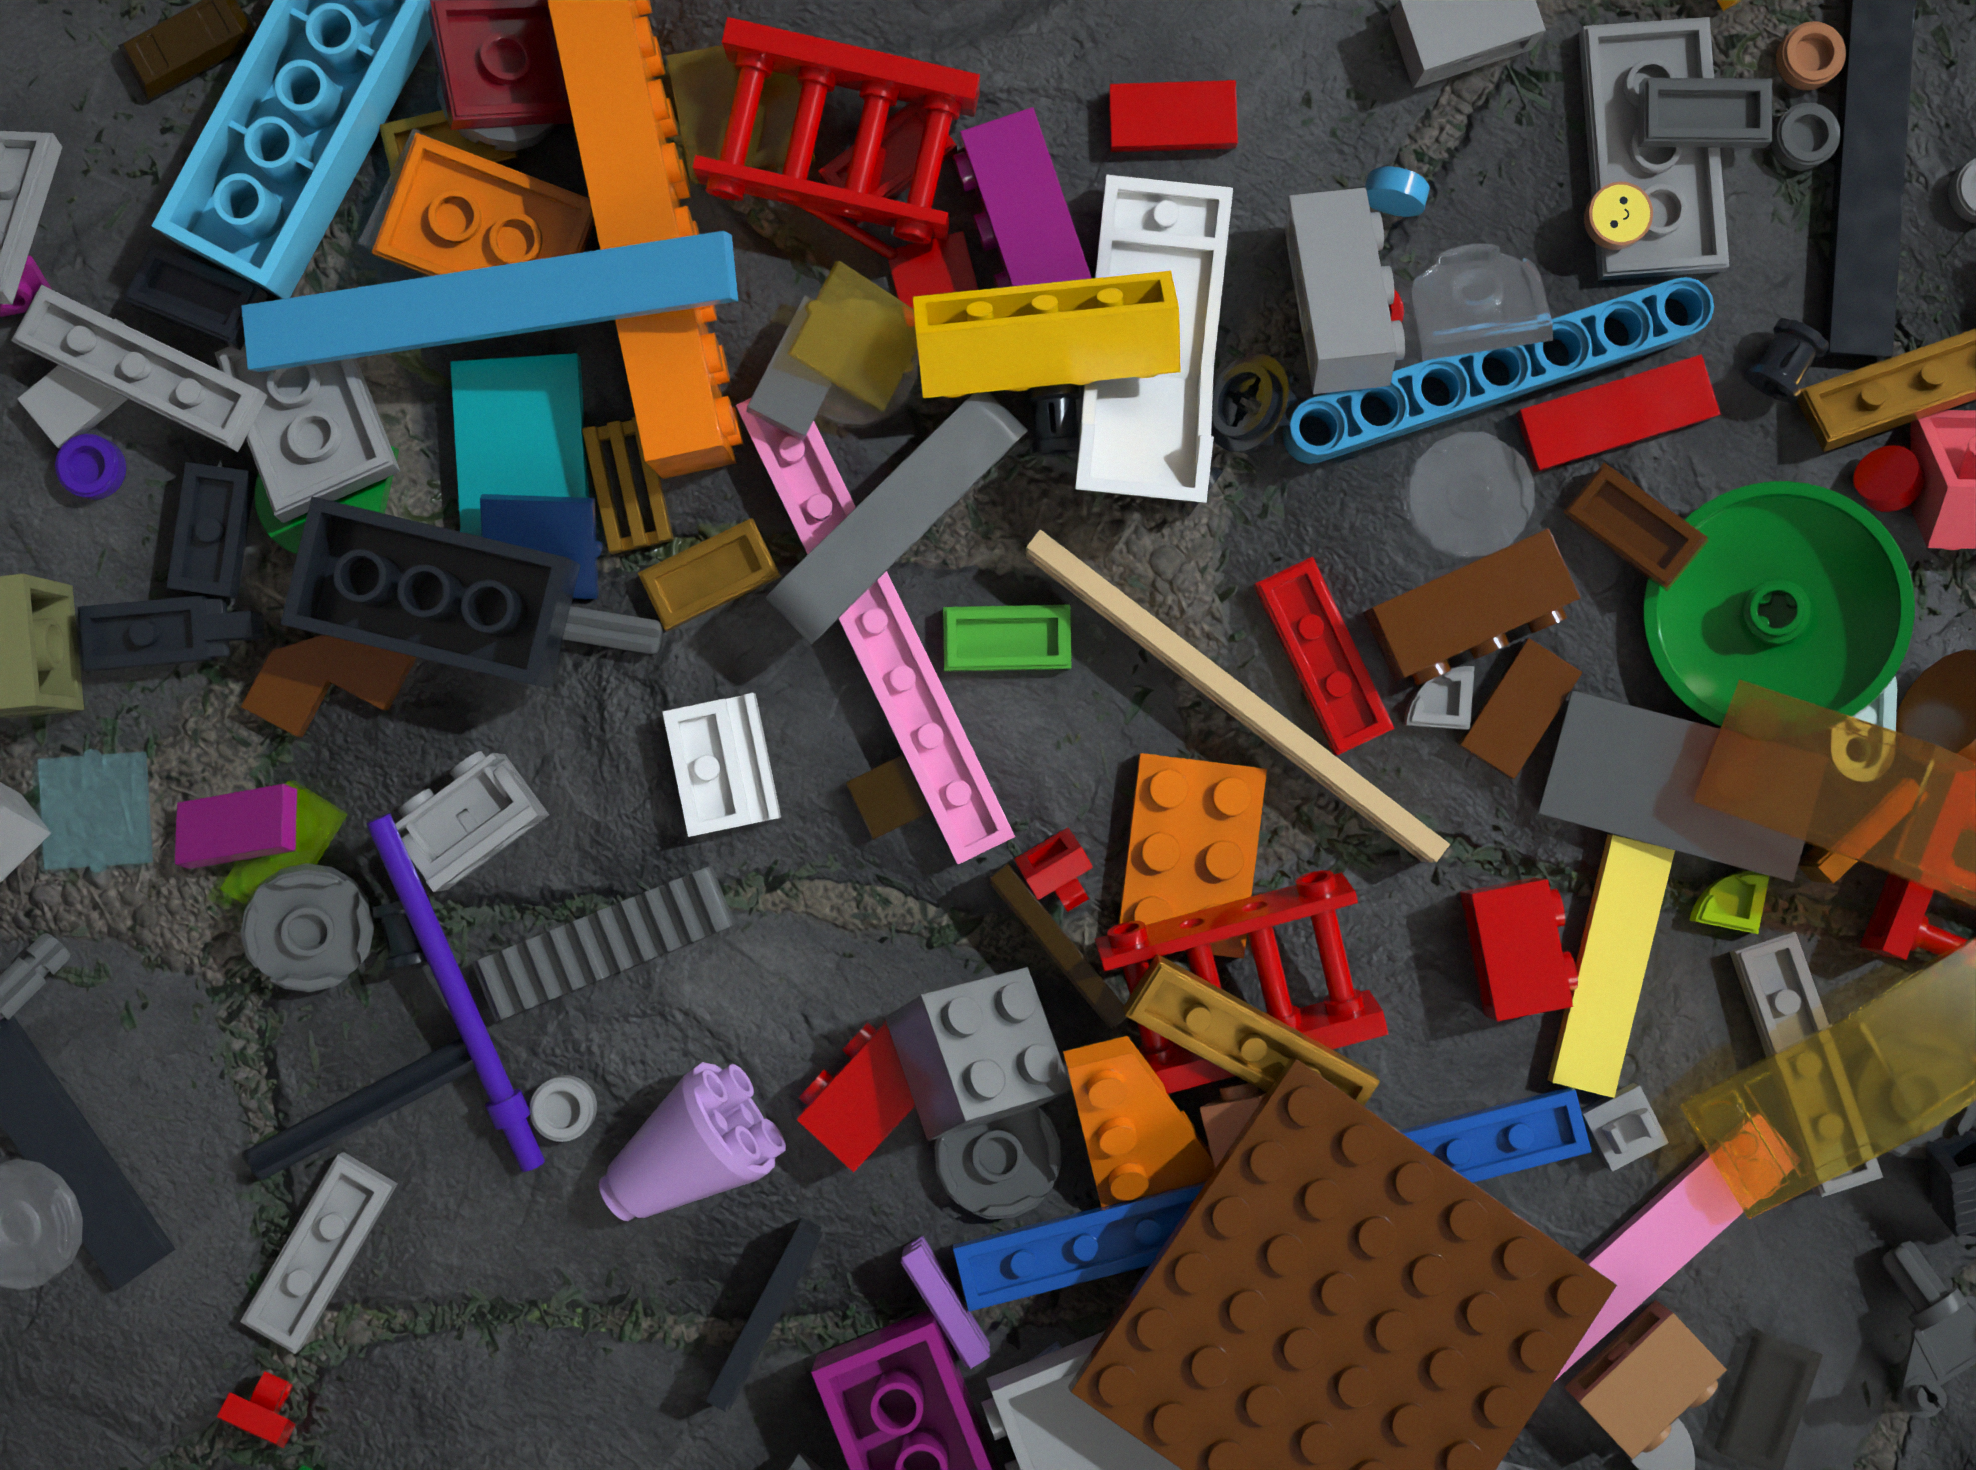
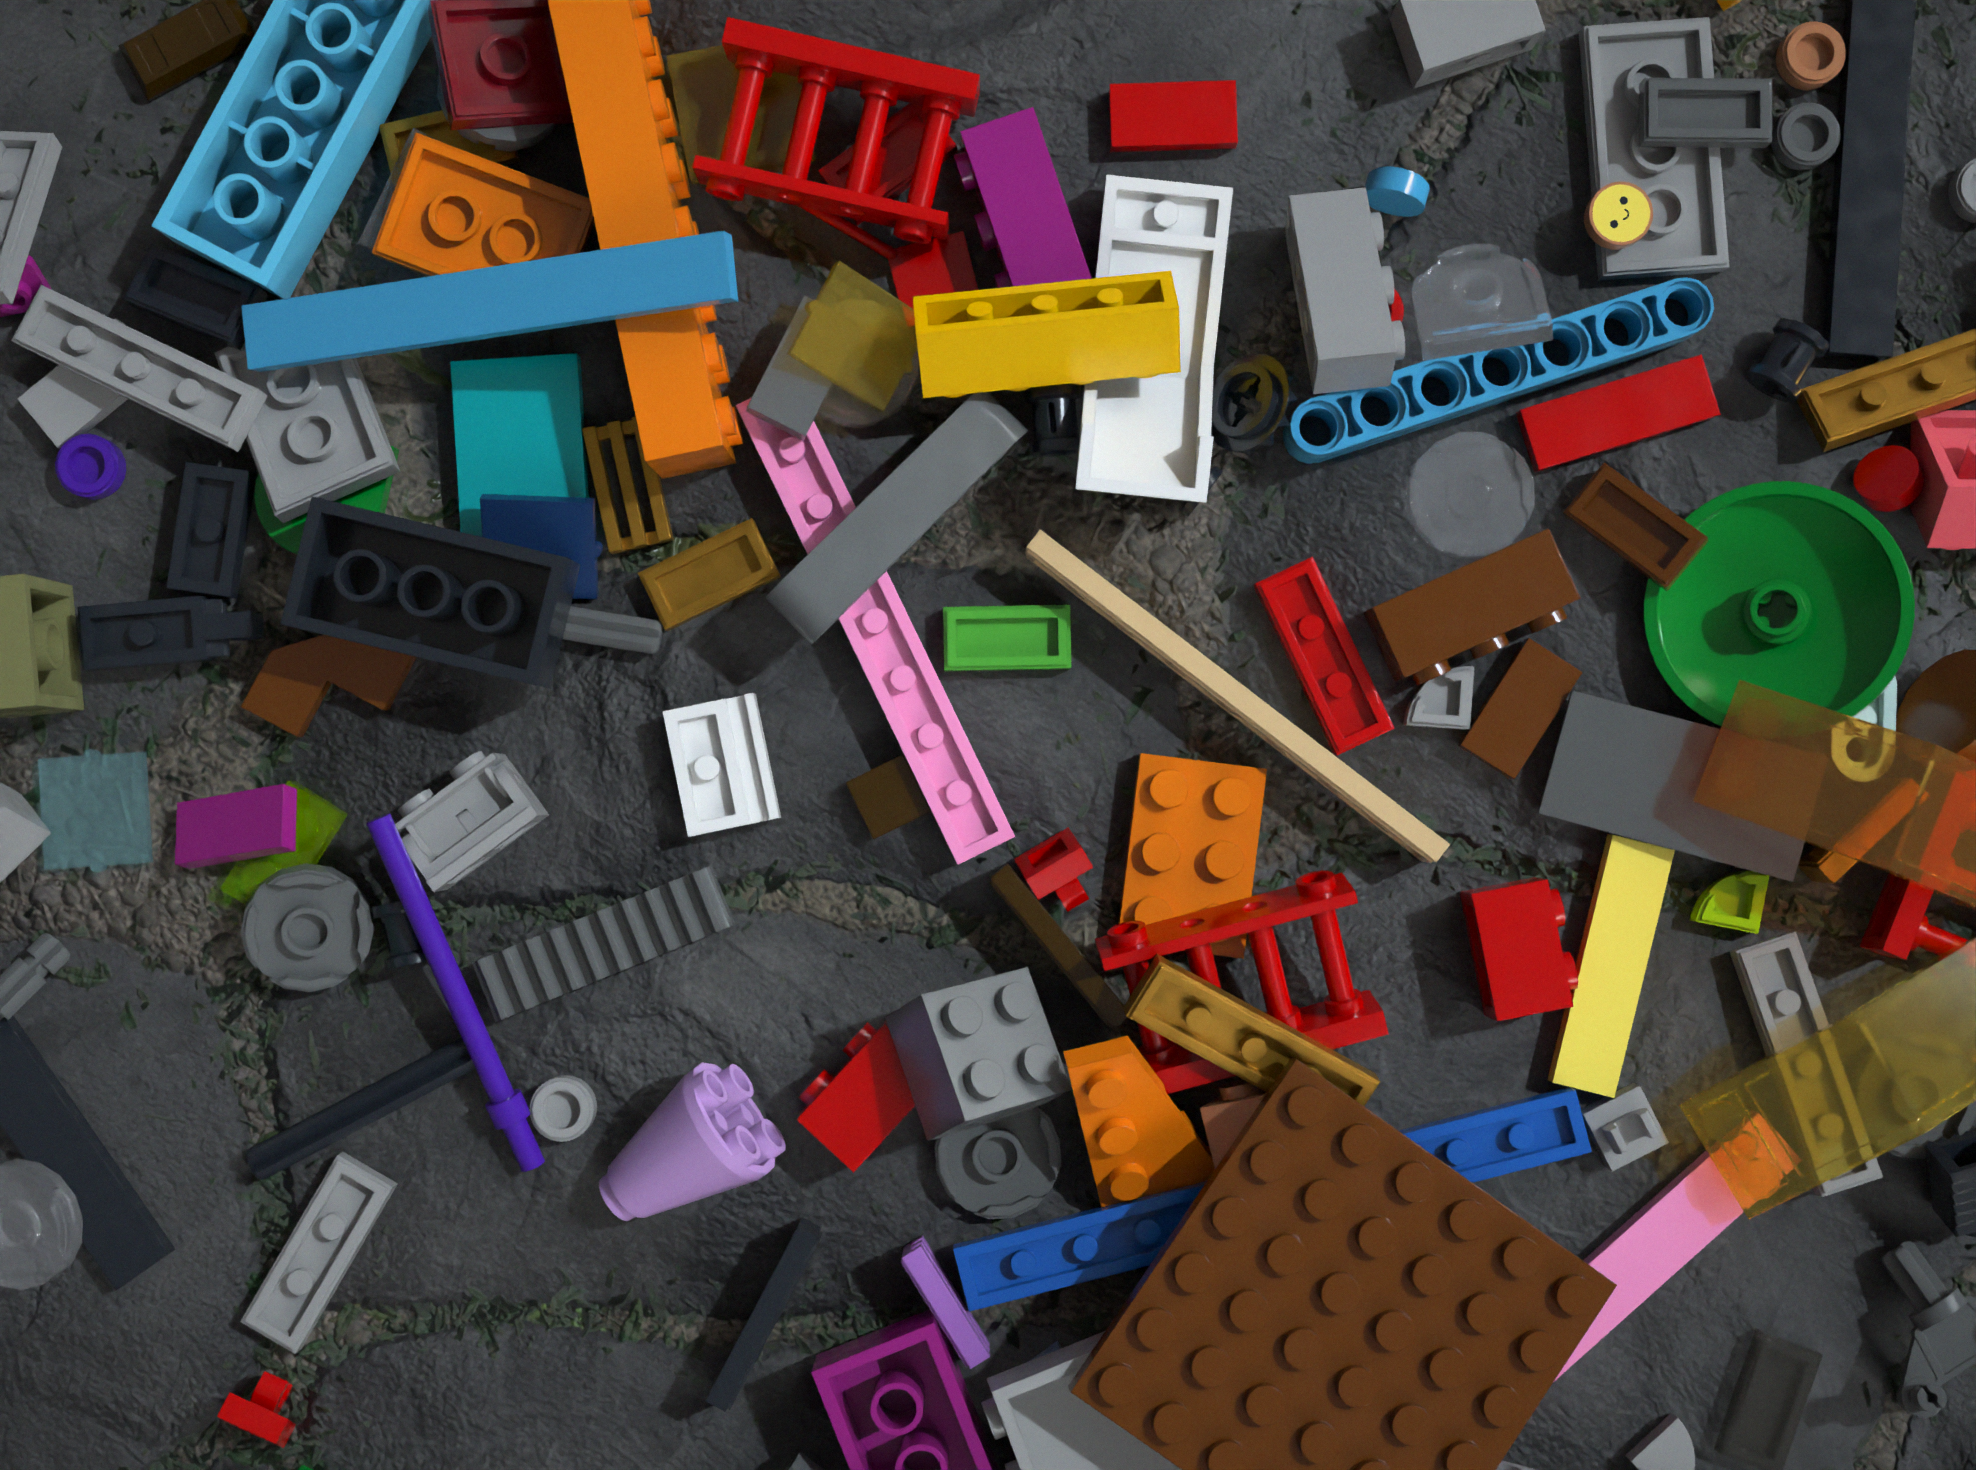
(1646, 1380): medium nougat brick -> none

